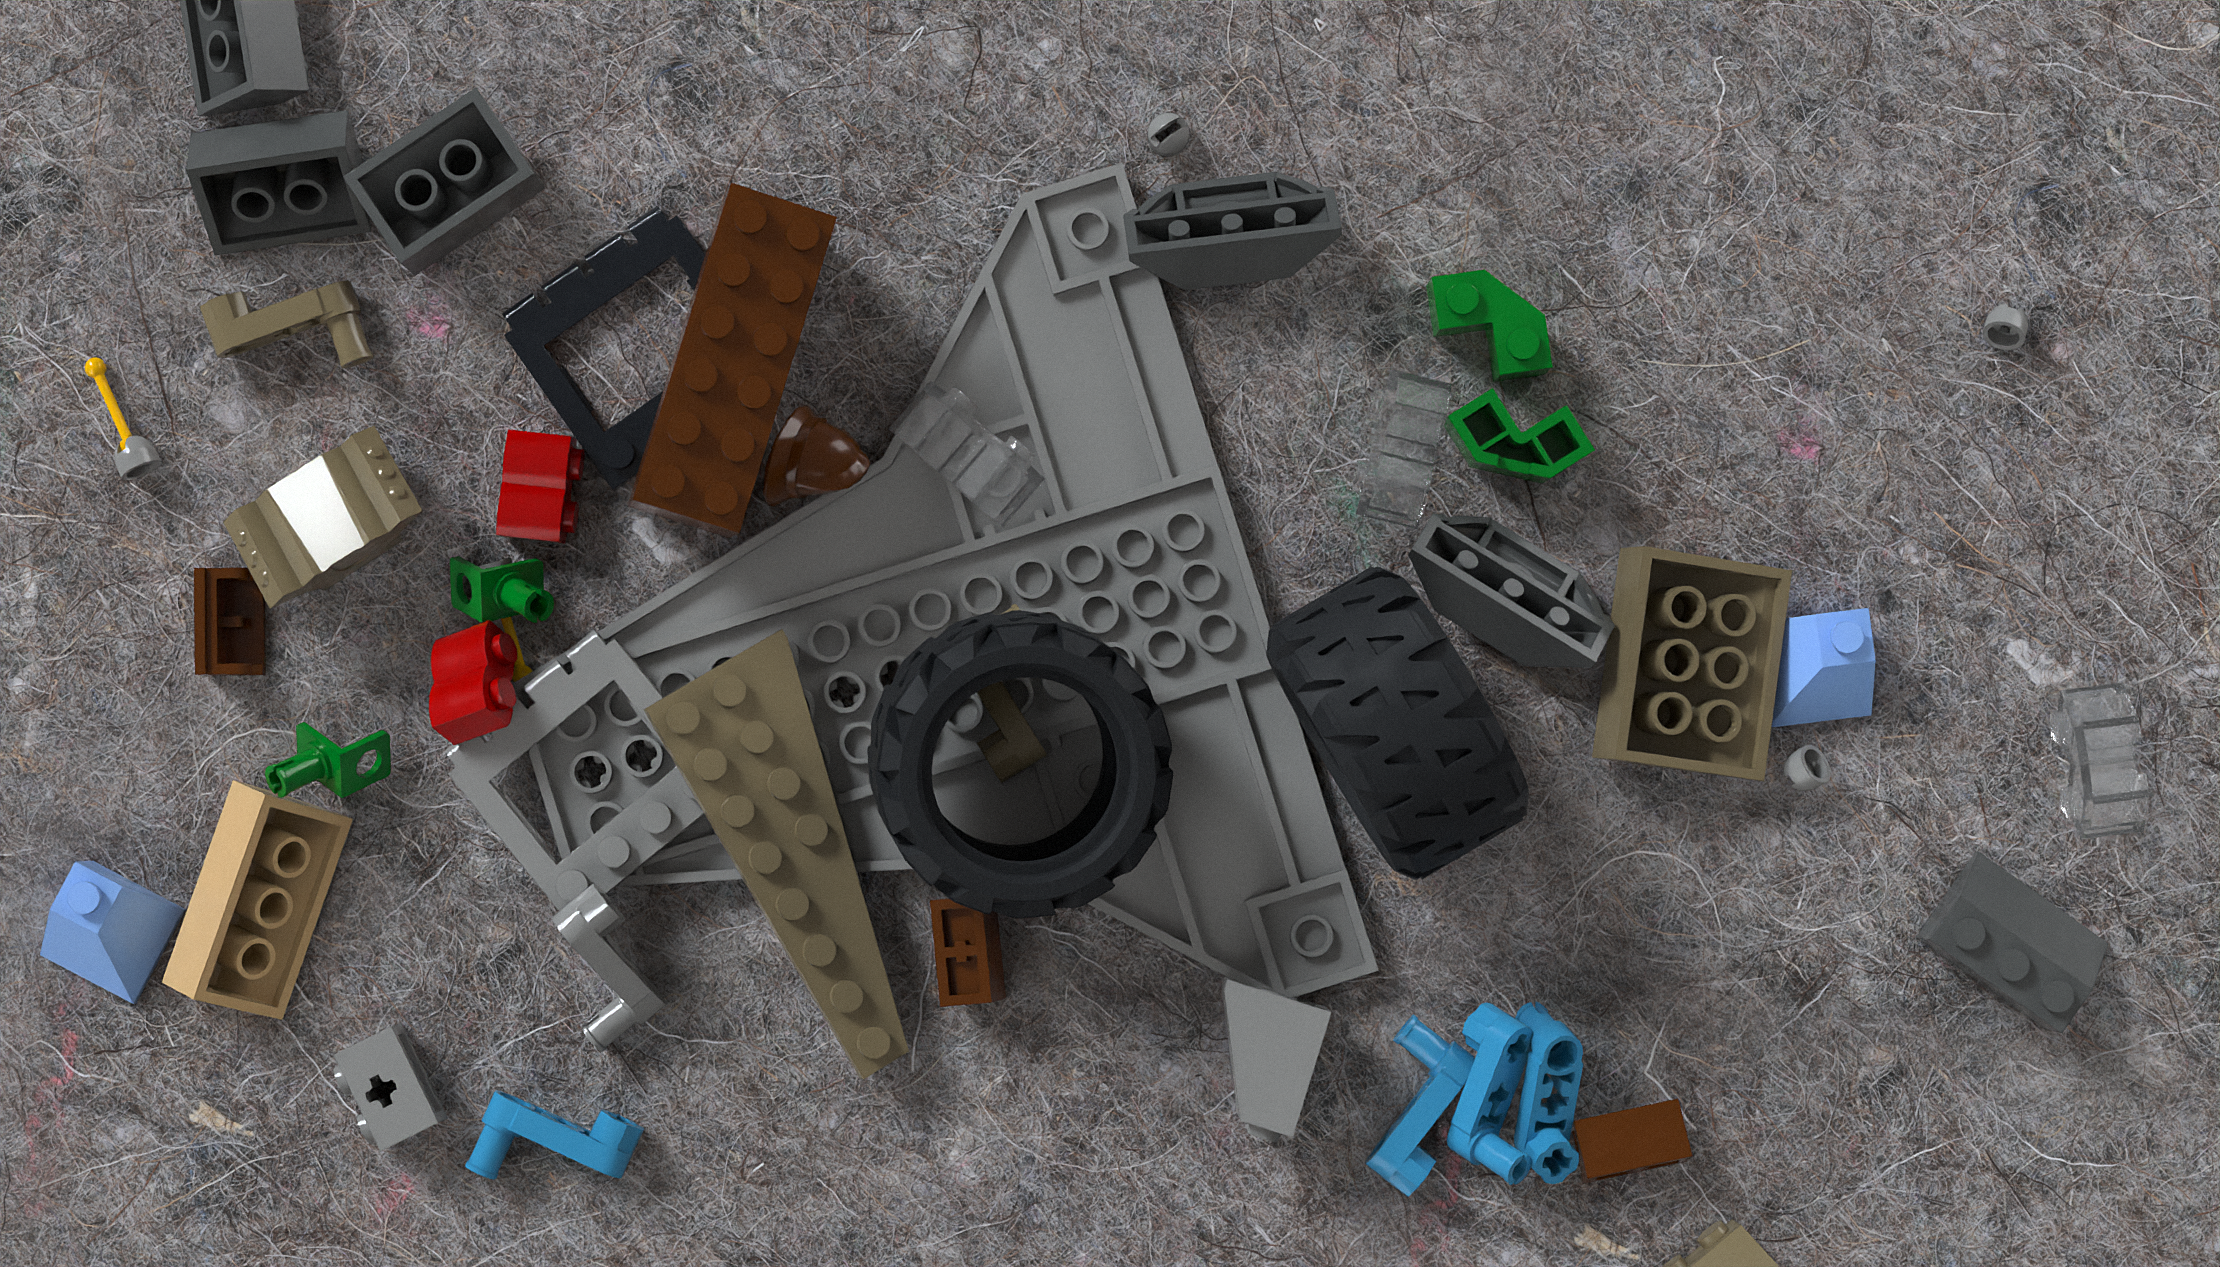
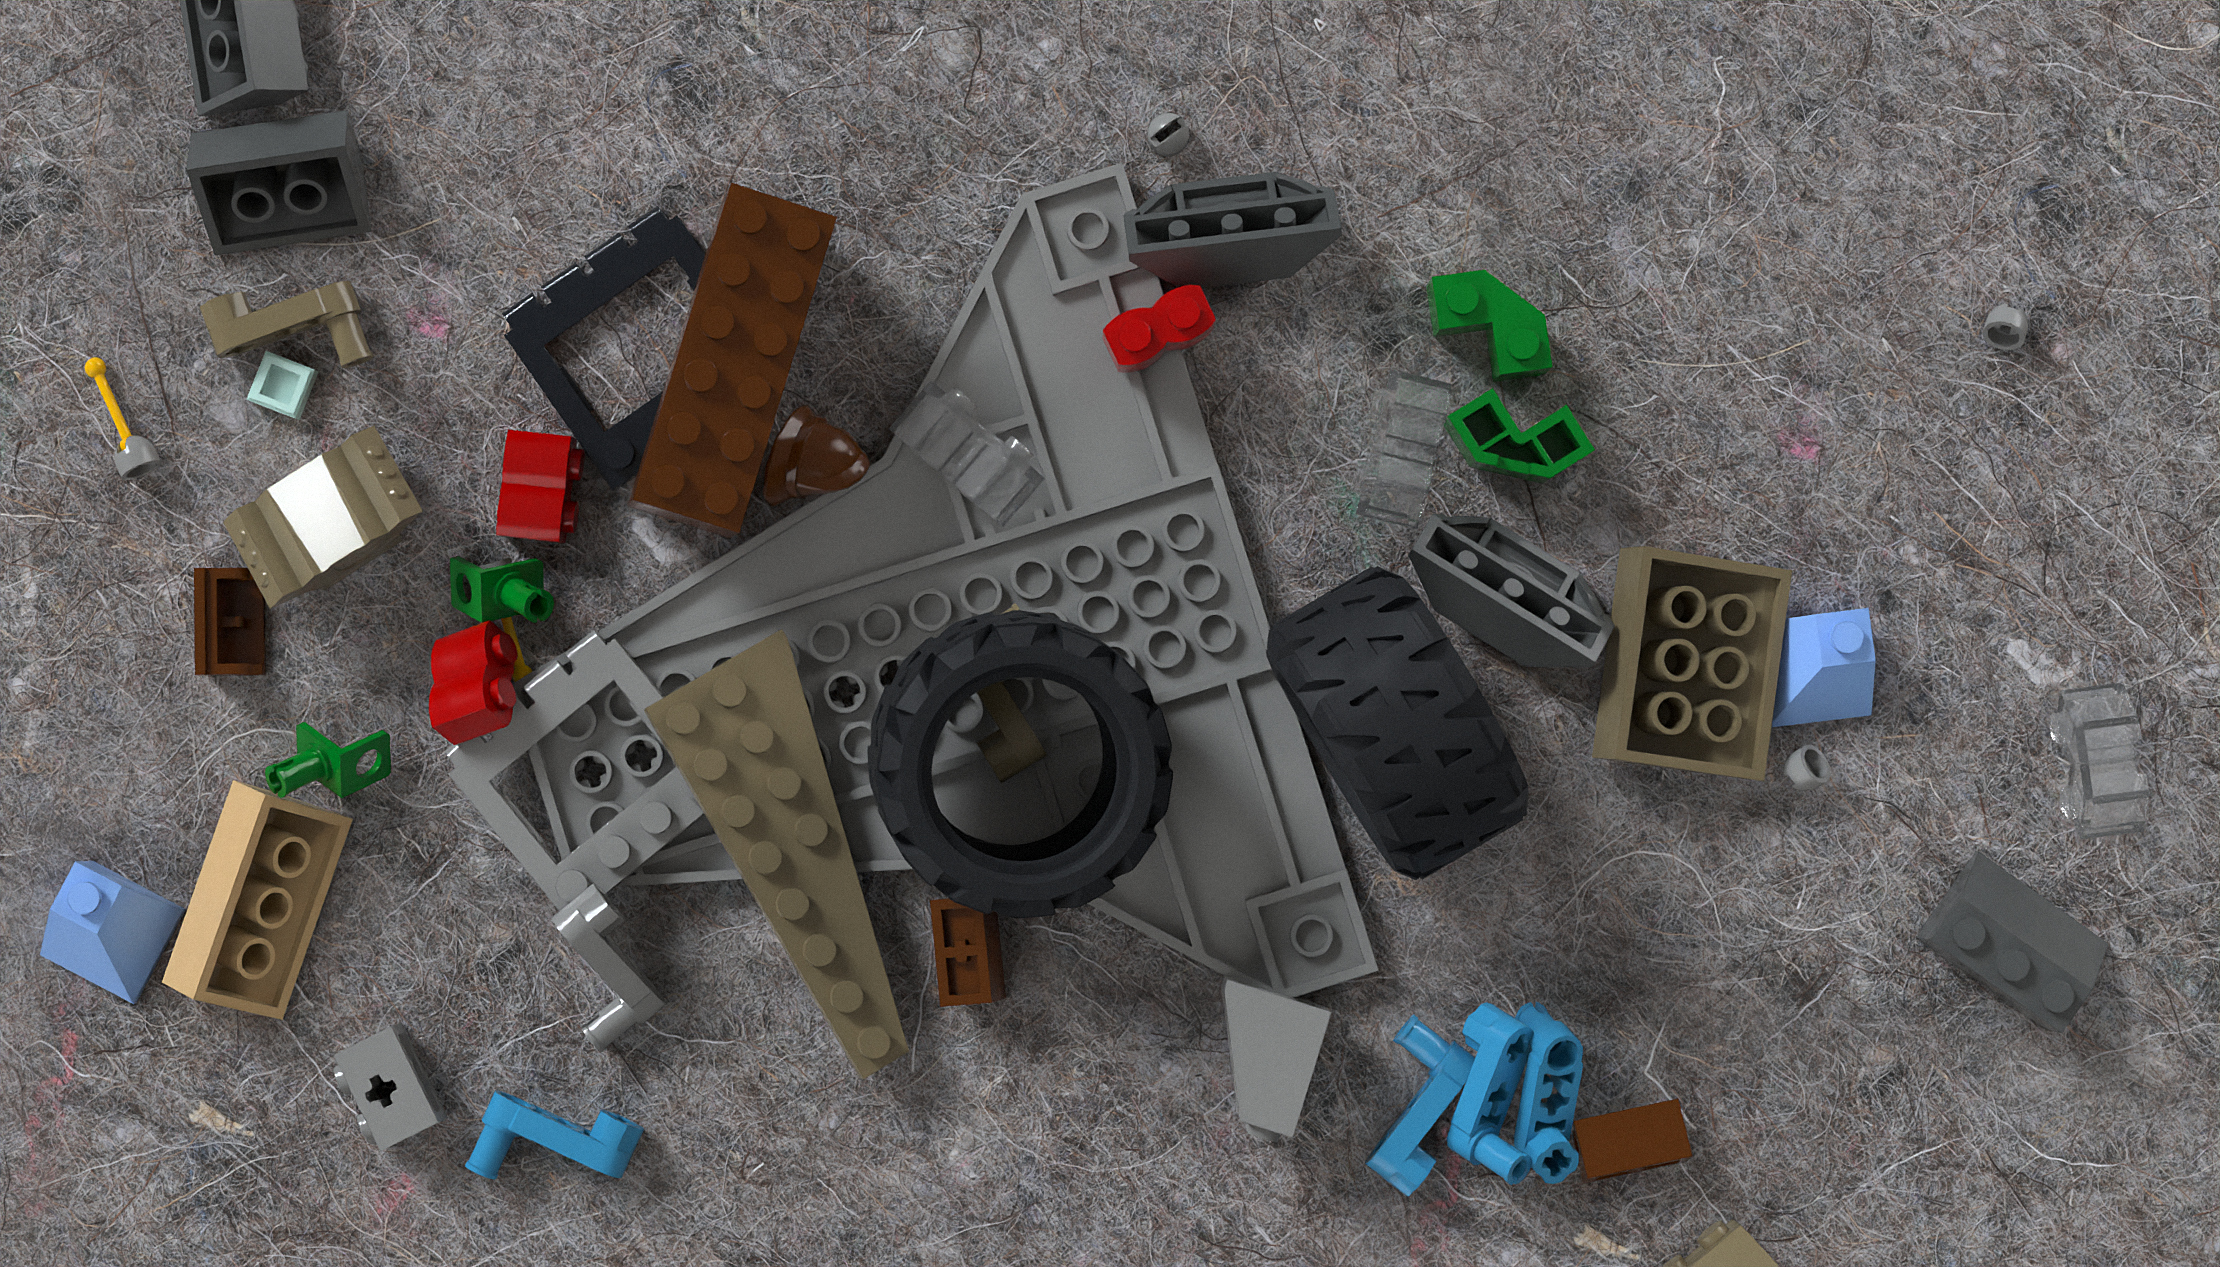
(282, 385): none -> light aqua tile
(444, 182): dark grey slope -> none
(1173, 323): none -> red brick

